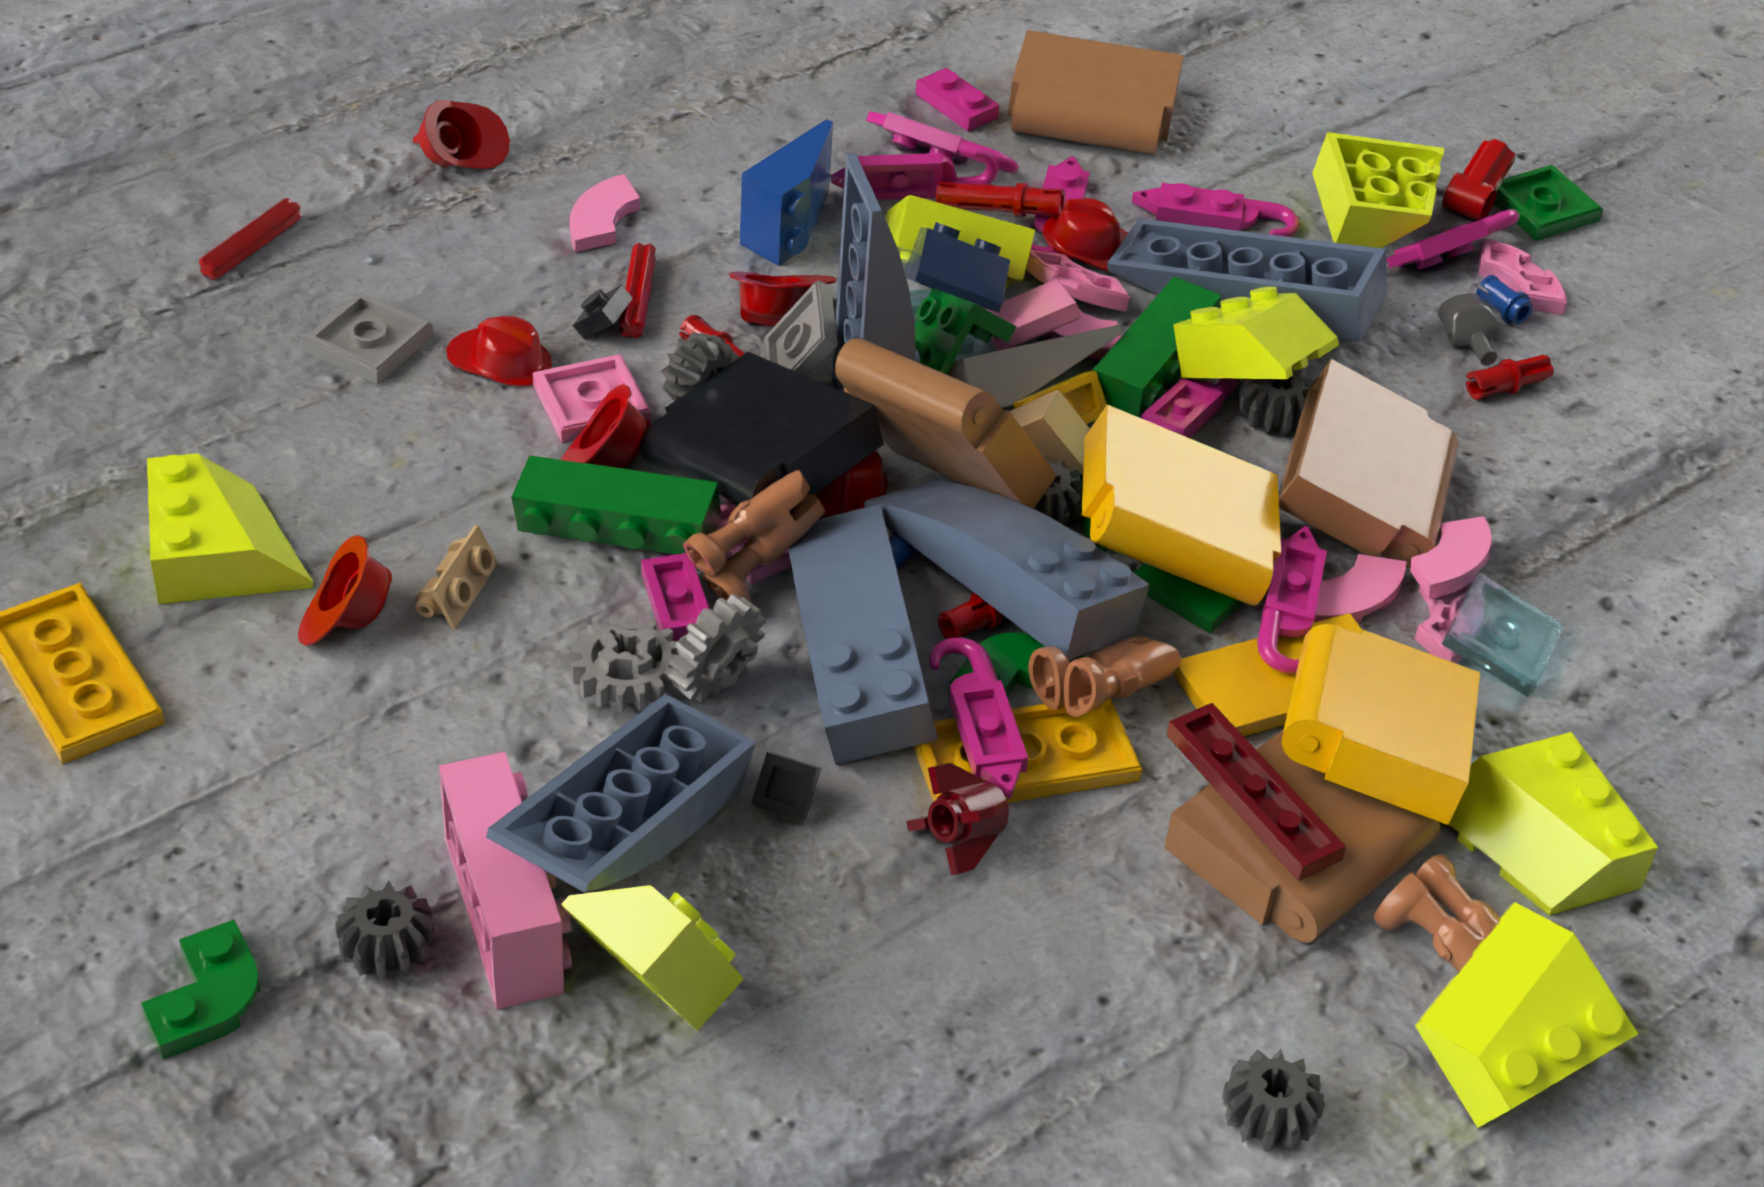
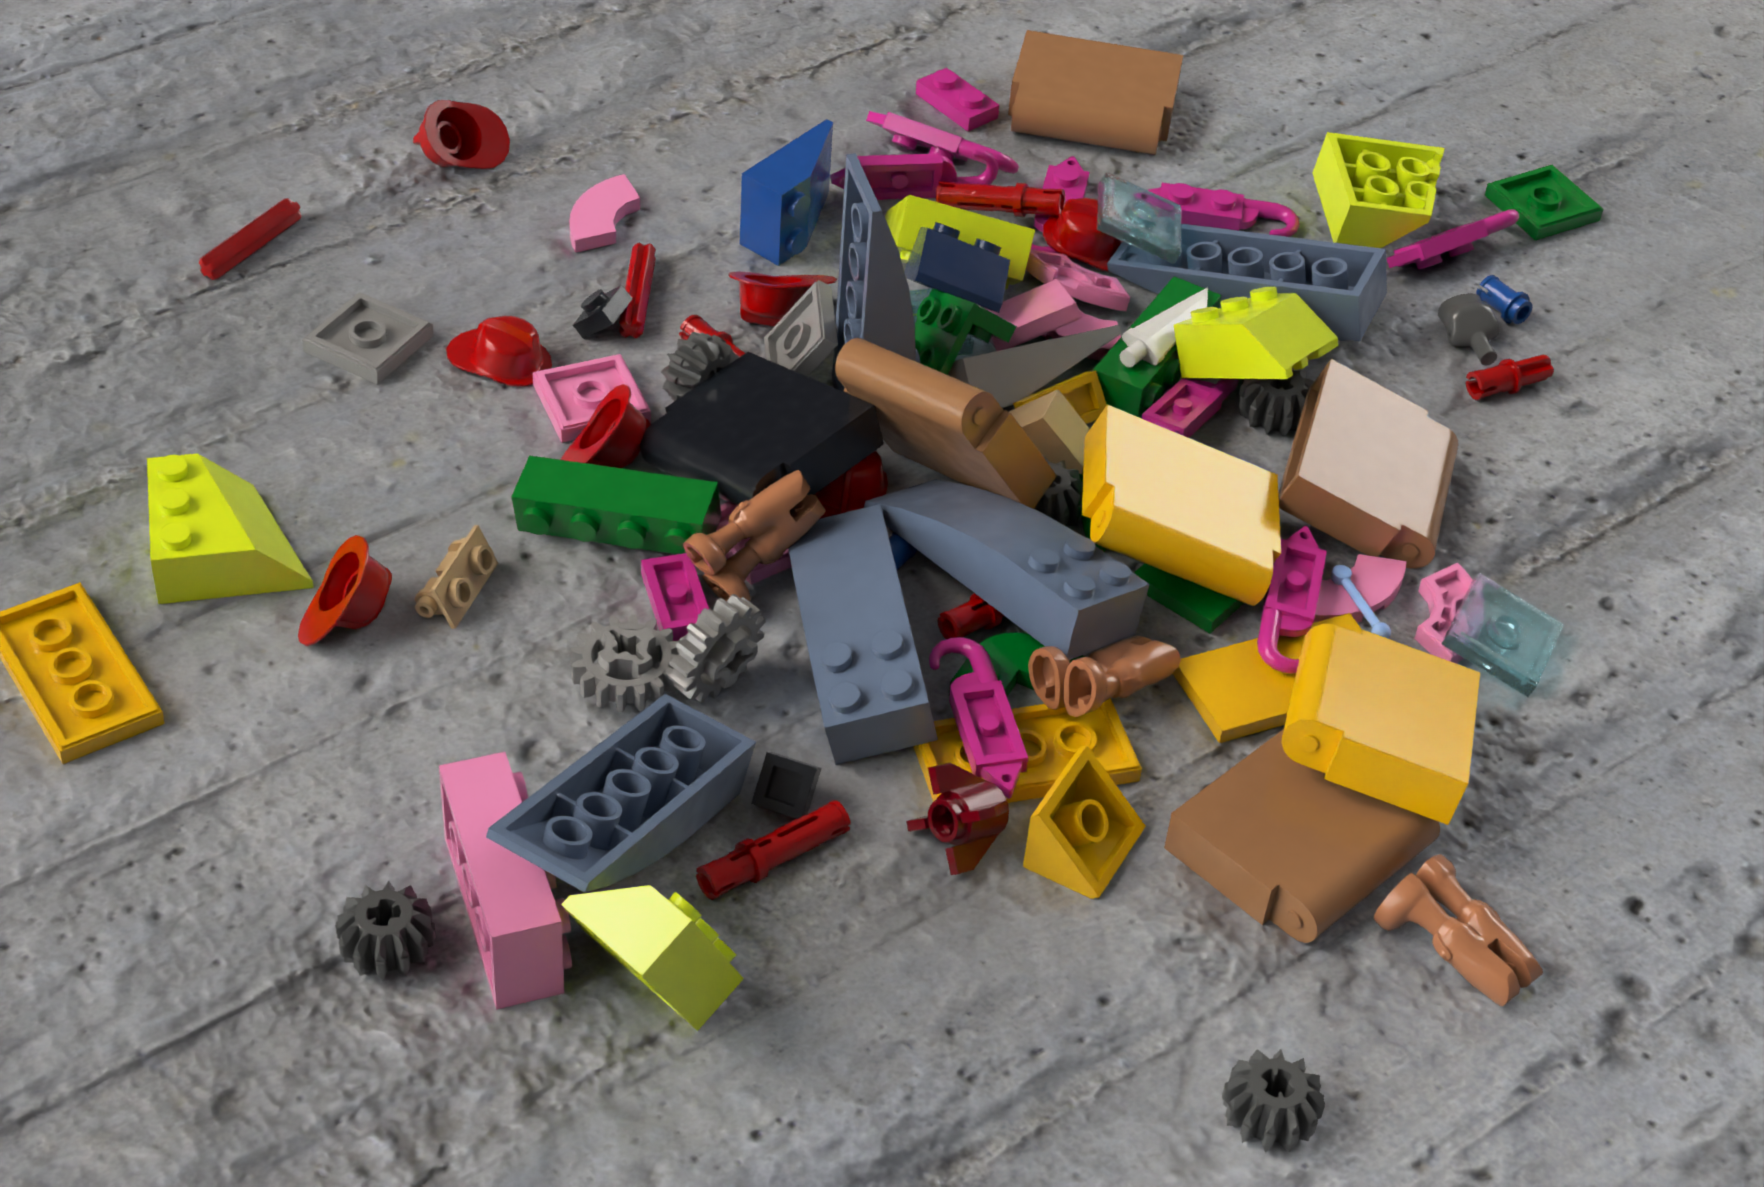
(211, 1006): green plate -> none
(755, 858): none -> red pin
(1081, 828): none -> yellow slope
(1139, 217): none -> clear light blue tile
(1157, 335): none -> white bar
(1256, 791): dark red plate -> none
(1341, 576): none -> light blue hinge
(1456, 559): bright pink tile -> none
(1476, 188): red piece -> none
(1520, 274): bright pink tile -> none
(1521, 1015): neon yellow wedge -> none
(1553, 825): neon yellow wedge -> none

